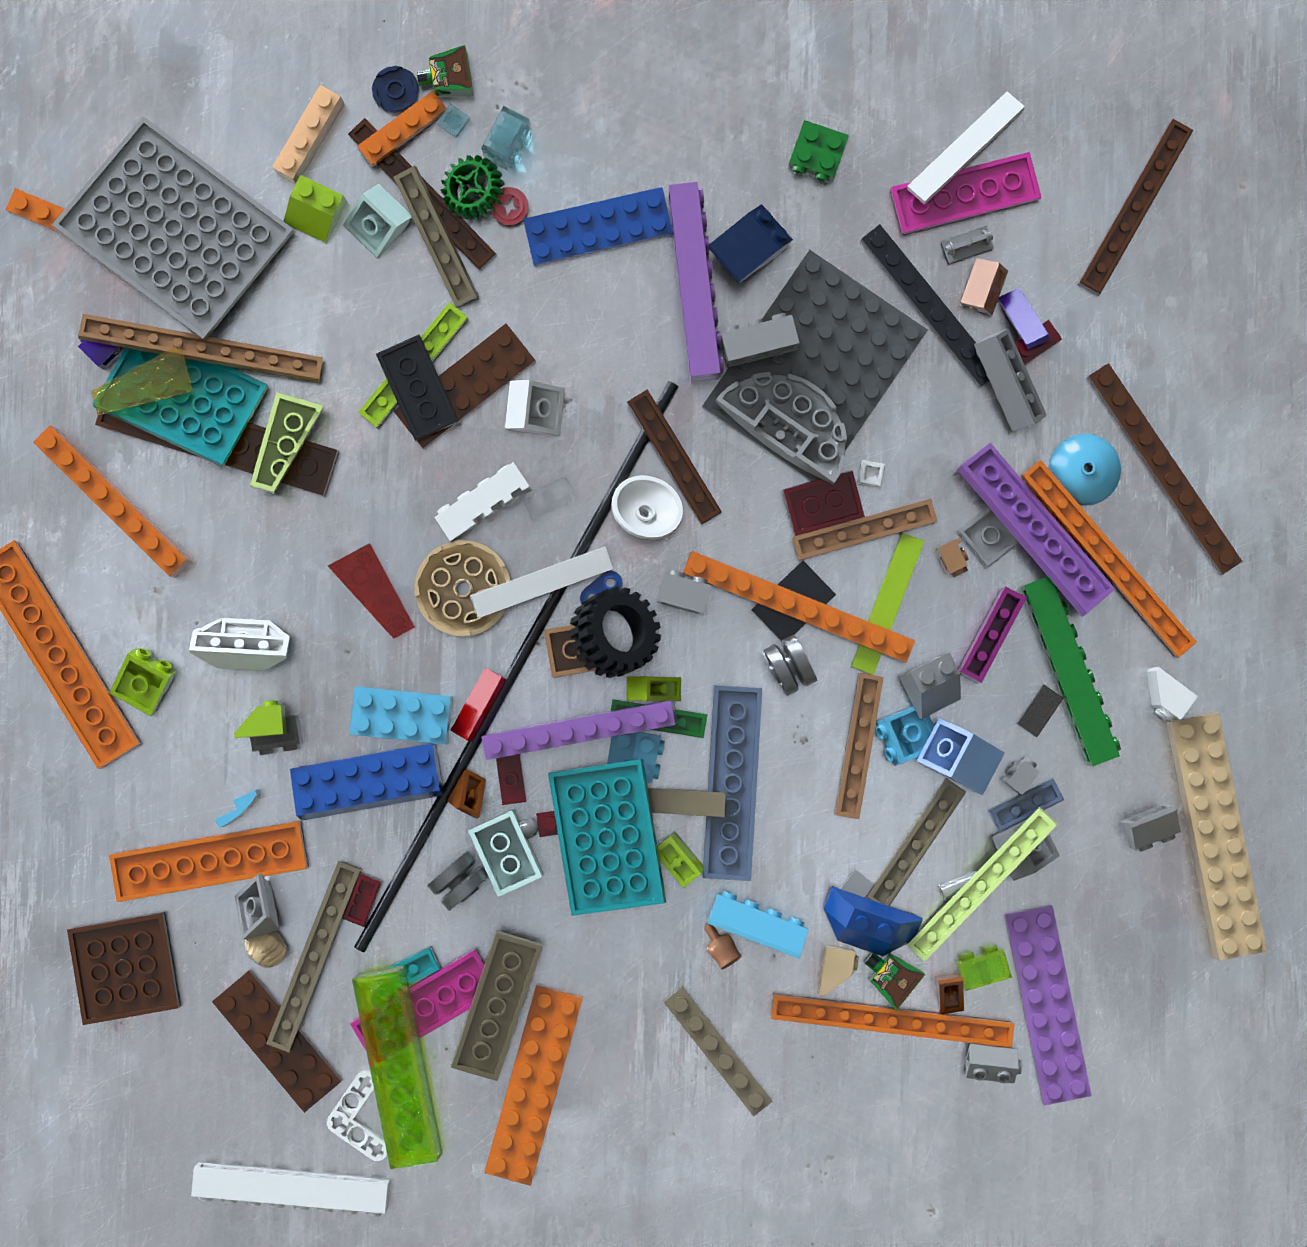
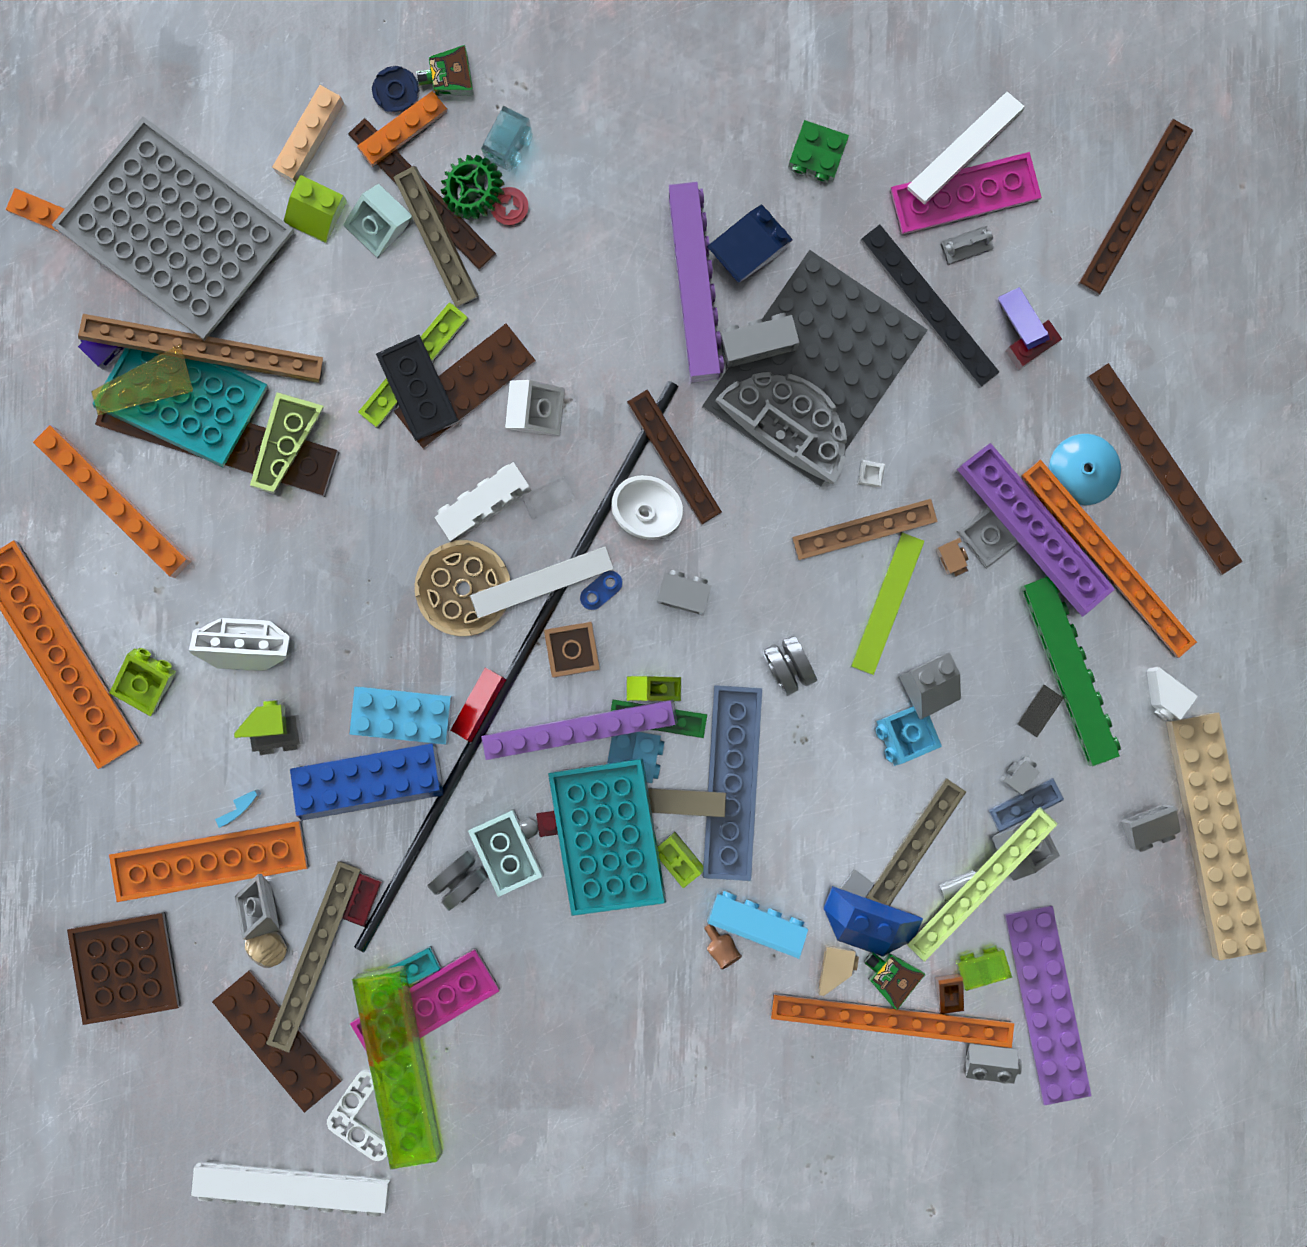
(370, 584): clear red wing -> none
(453, 120): clear light blue plate -> none
(468, 793): dark orange slope -> none
(496, 1005): dark tan plate -> none
(511, 779): dark red plate -> none
(533, 1085): orange plate -> none
(595, 646): black tyre -> none
(598, 226): blue plate -> none
(718, 1051): dark tan plate -> none
(799, 607): orange plate -> none
(802, 581): black tile -> none
(823, 504): dark red plate -> none
(859, 746): medium nougat plate -> none
(960, 756): light blue slope -> none
(984, 286): hinge -> none
(991, 634): magenta brick -> none
(1010, 380): light grey brick -> none

